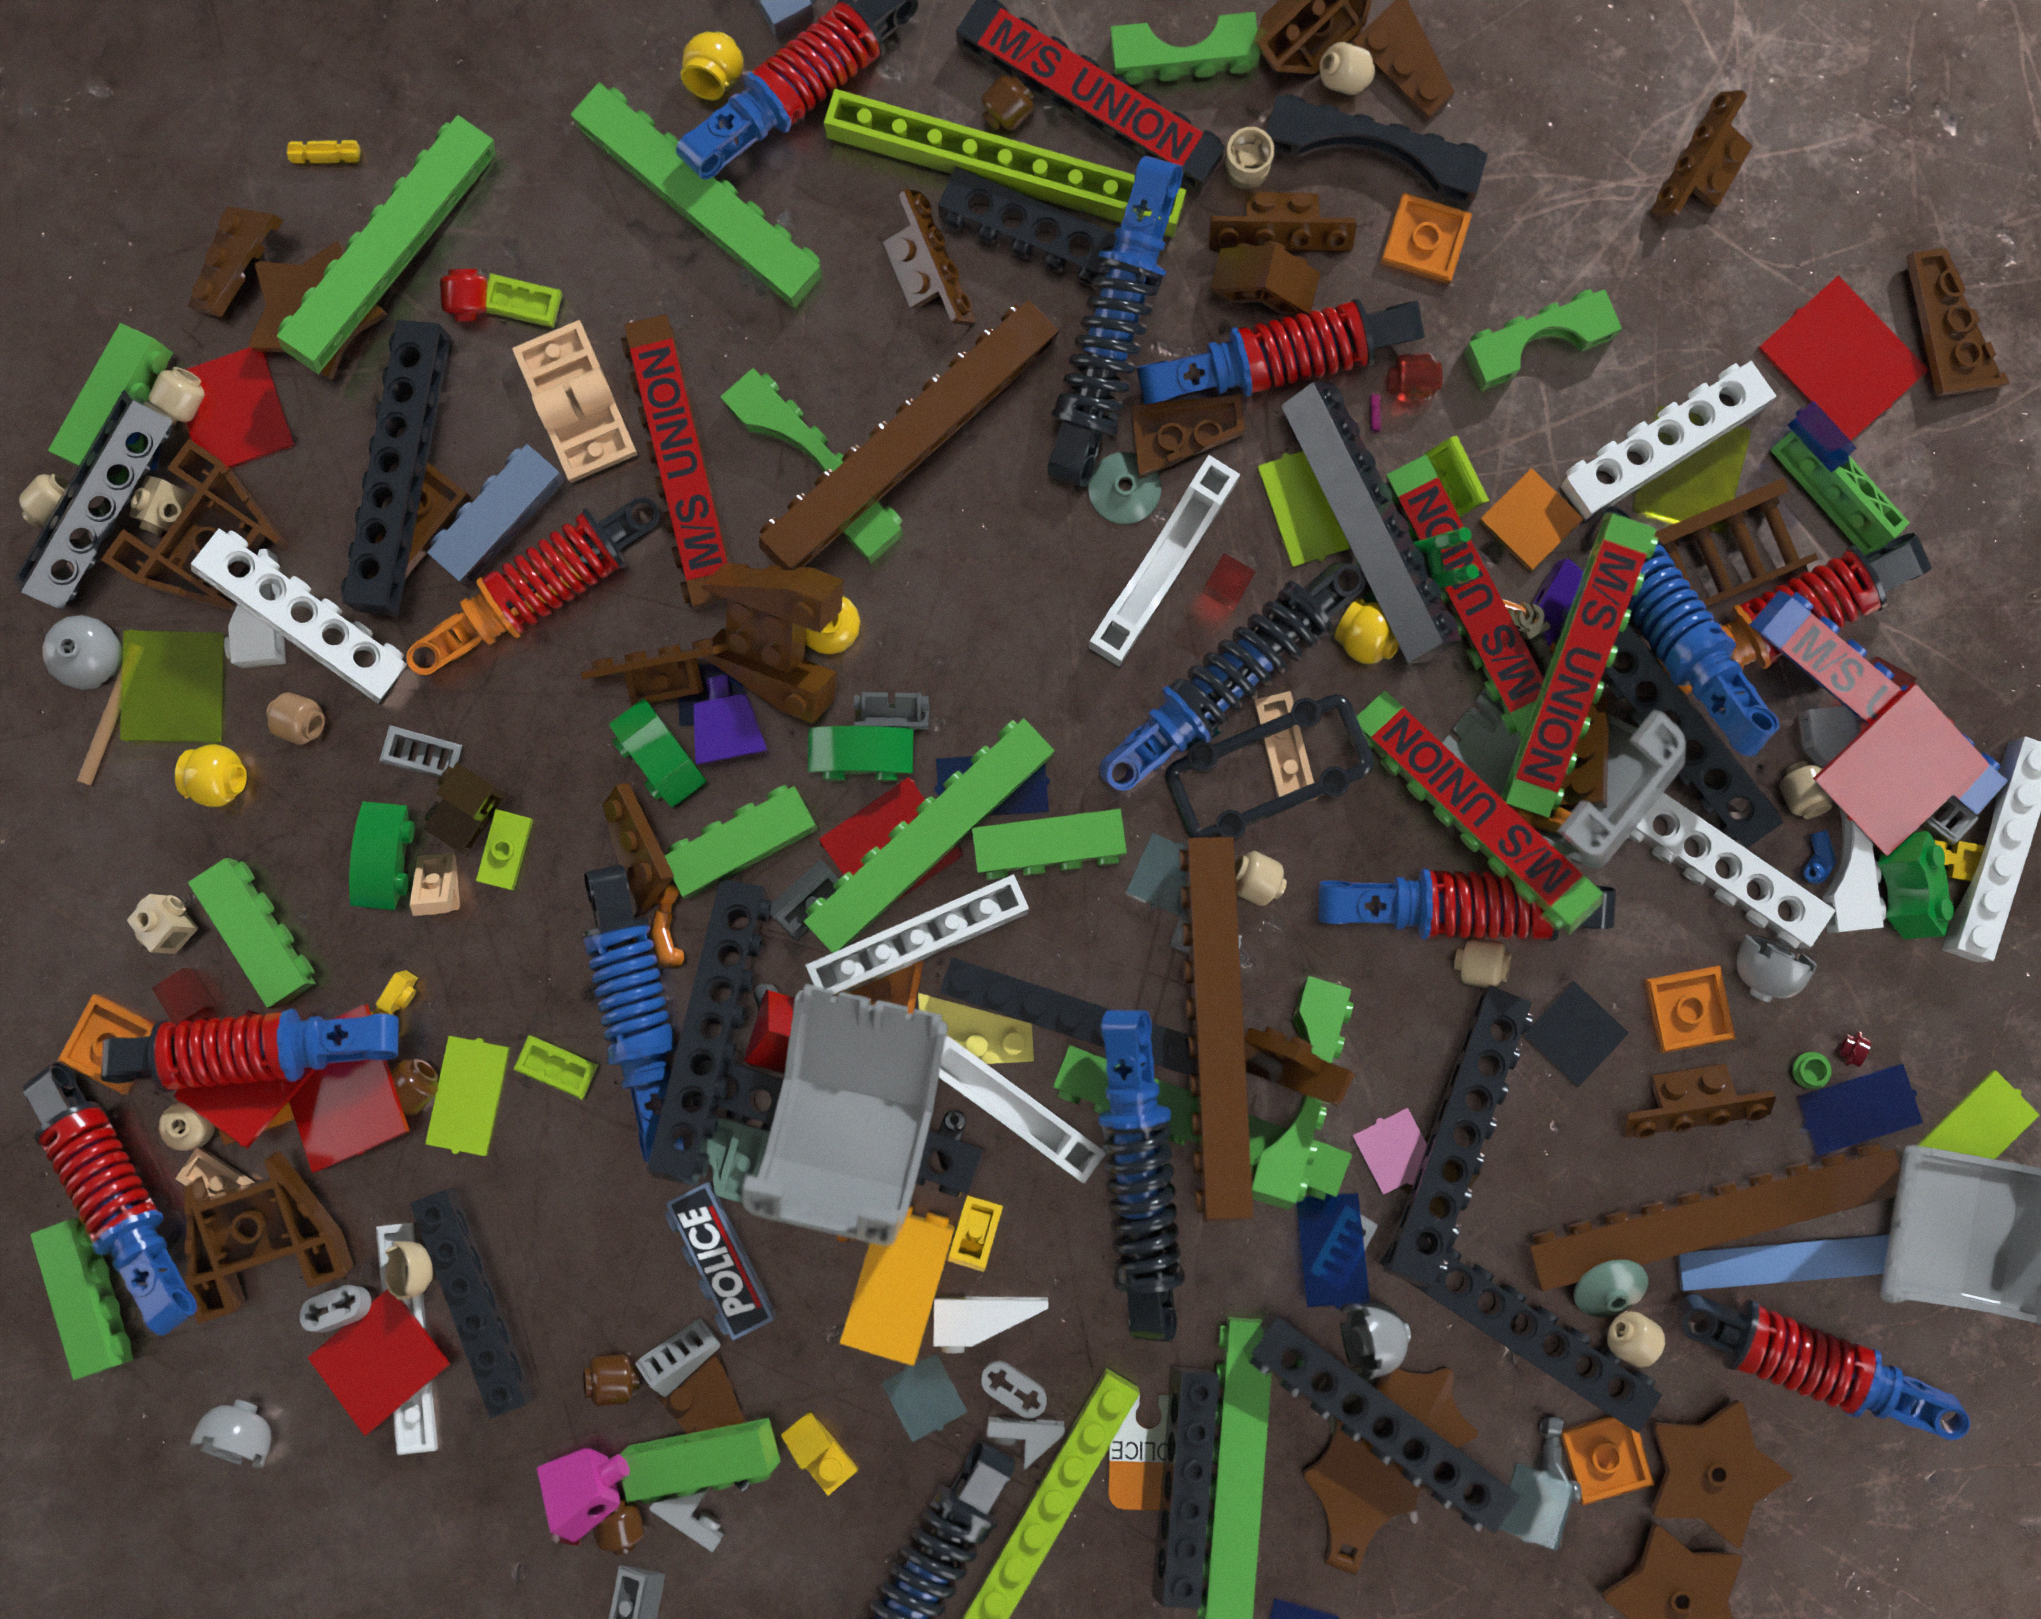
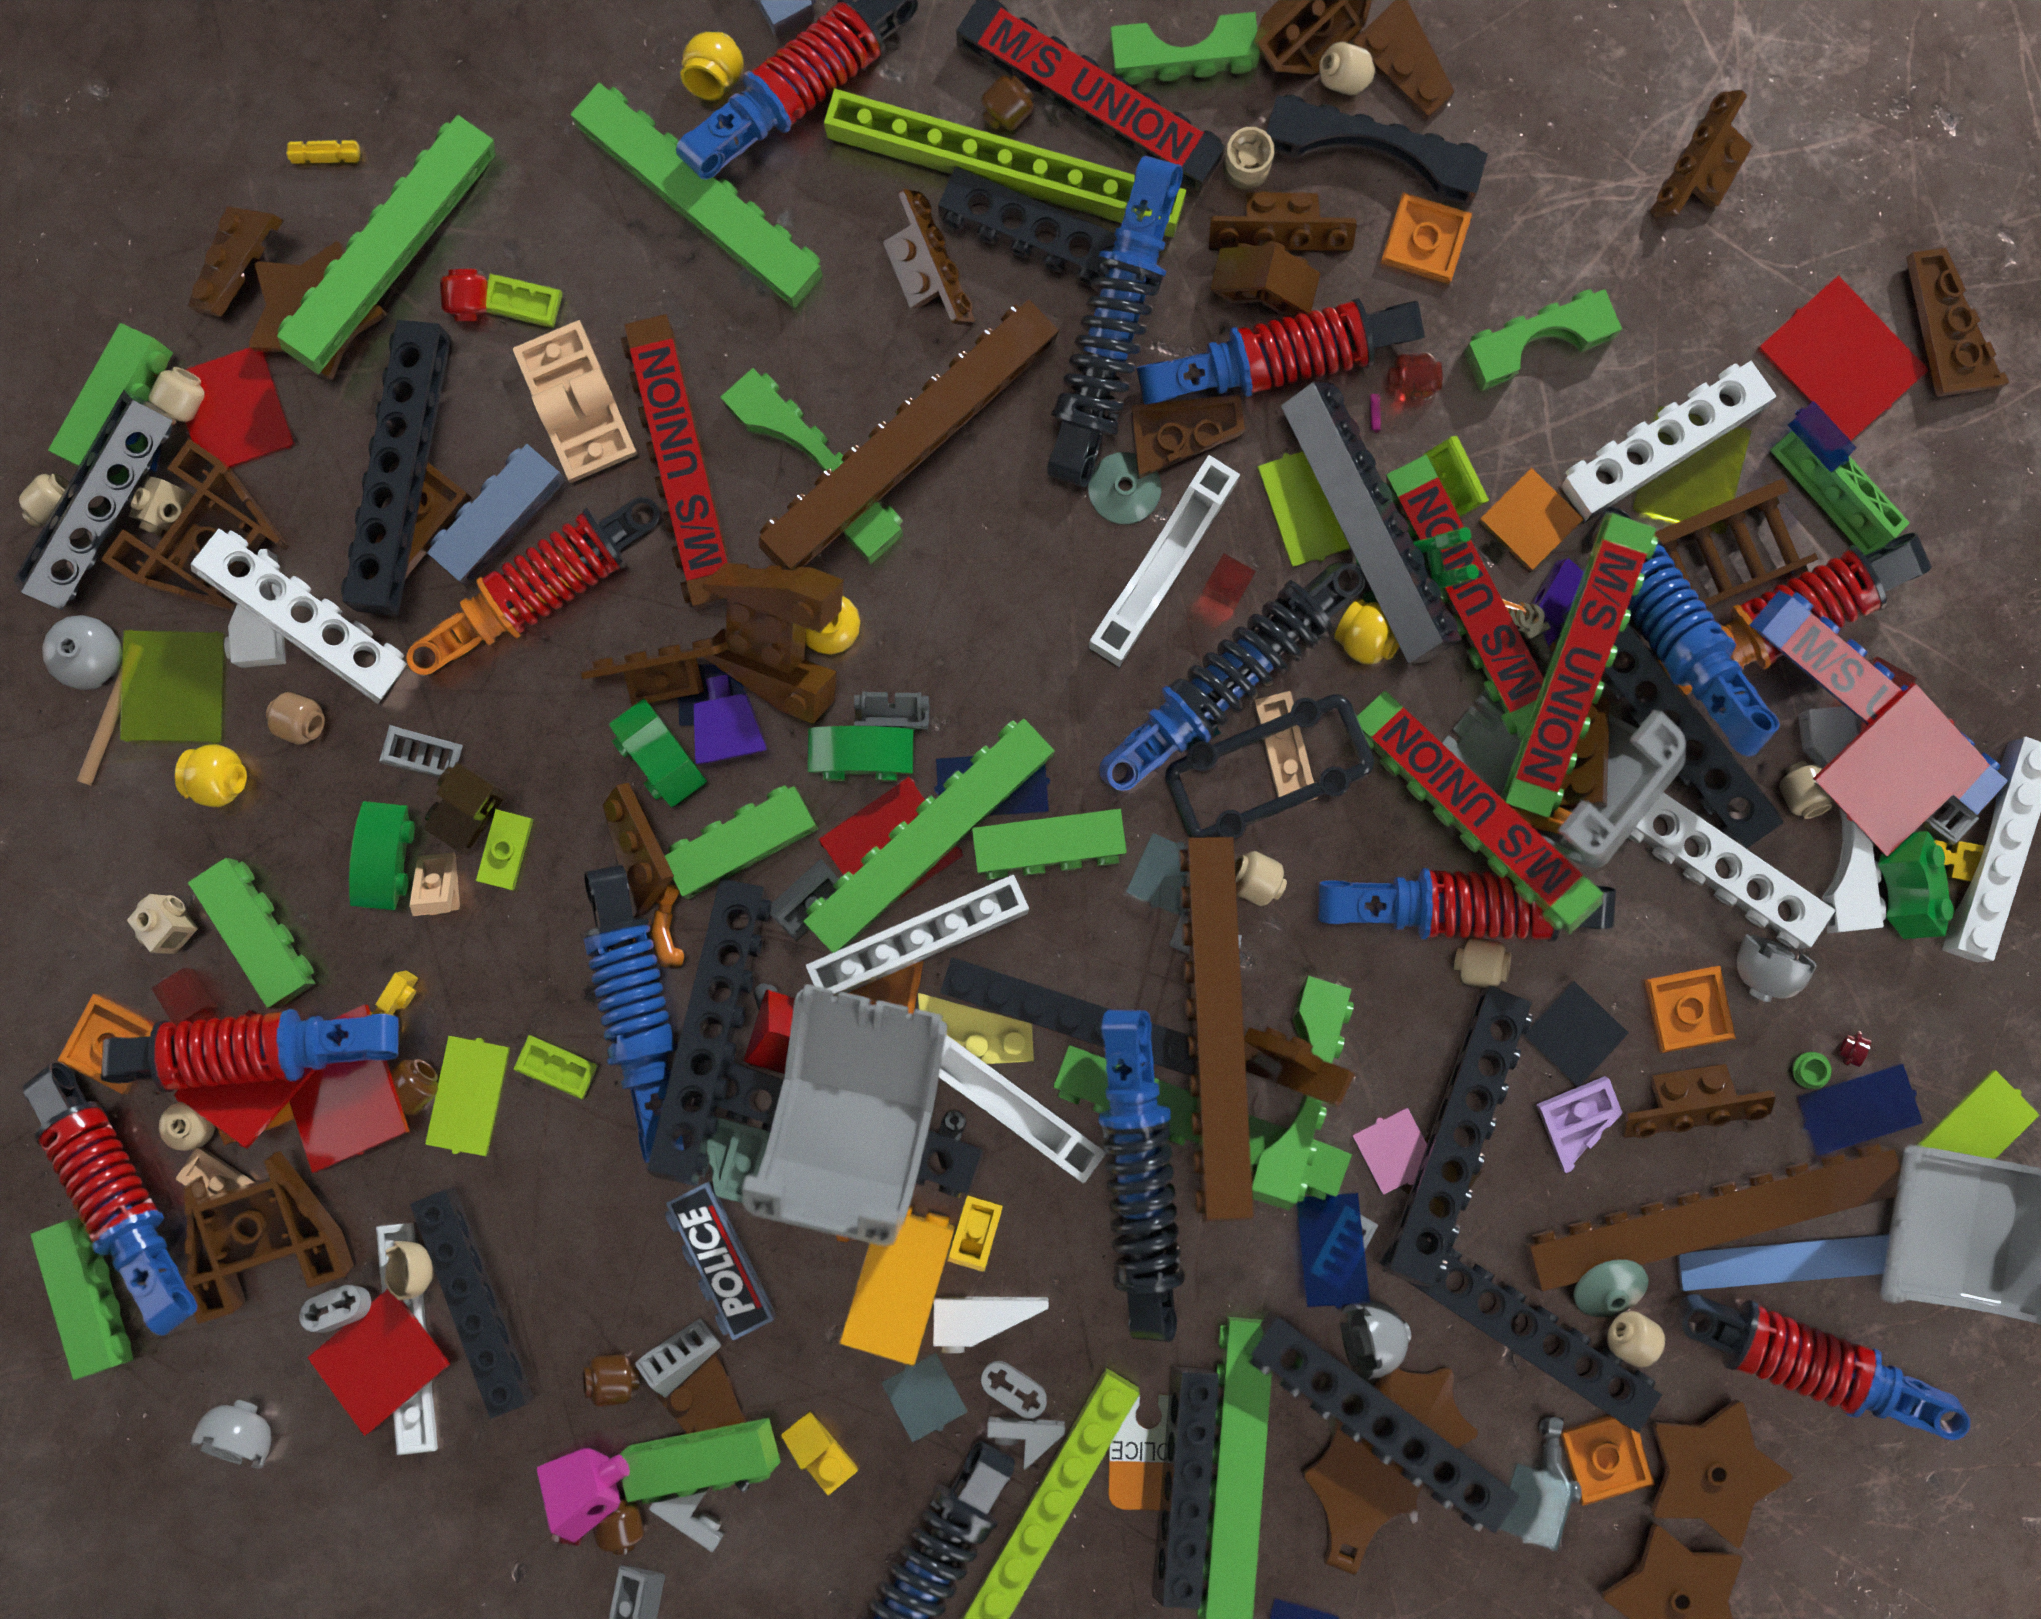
(1578, 1119): none -> lavender wing
(1822, 860): blue arm -> none

